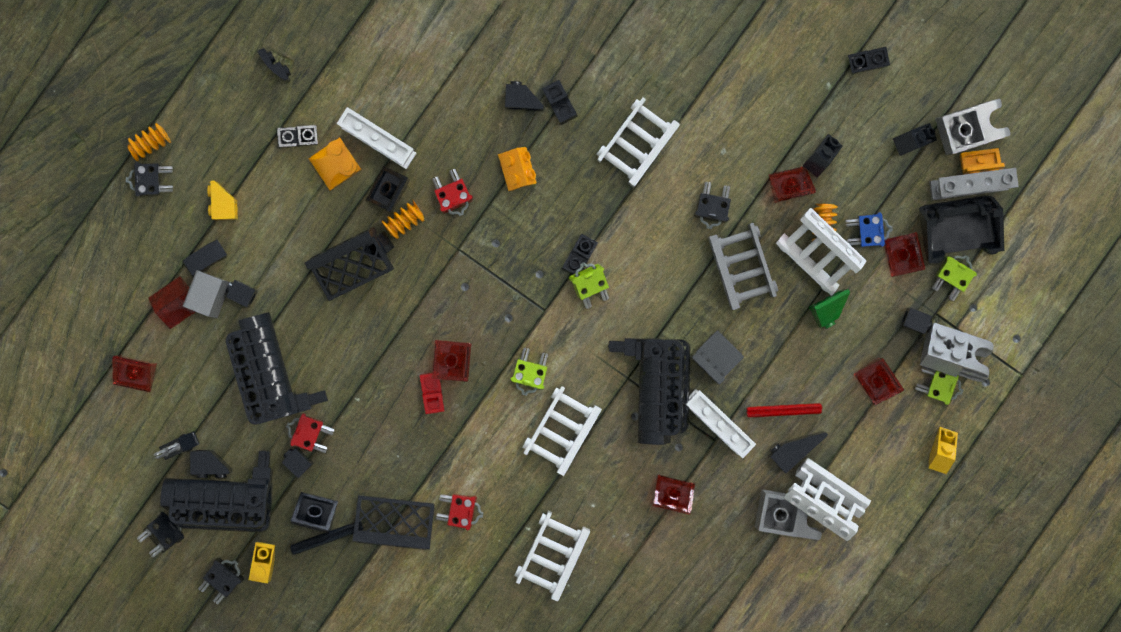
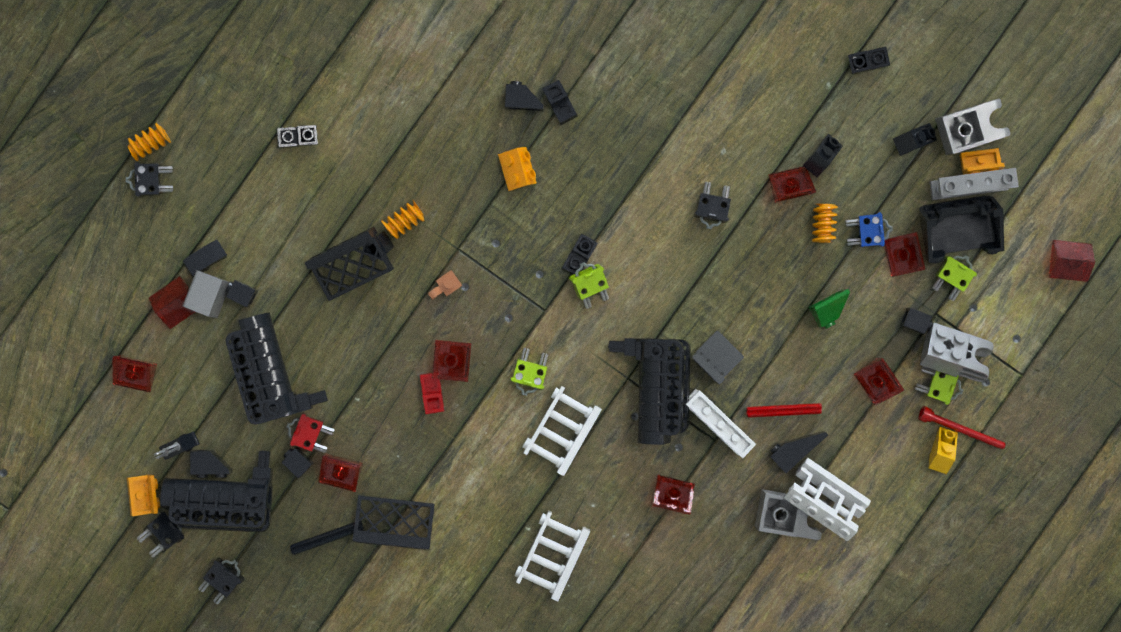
(143, 495): none -> light orange bracket
(223, 204): yellow slope -> none
(262, 562): yellow slope -> none
(281, 71): black slope -> none
(314, 512): black slope -> none
(335, 163): light orange slope -> none
(340, 472): none -> clear red slope
(376, 138): white fence -> none
(388, 189): black slope -> none
(447, 283): none -> nougat plate
(453, 197): red piece -> none
(463, 511): red piece -> none
(645, 159): white fence -> none
(729, 280): light grey fence -> none
(828, 236): white fence -> none
(926, 414): none -> red piece
(1071, 260): none -> clear red slope

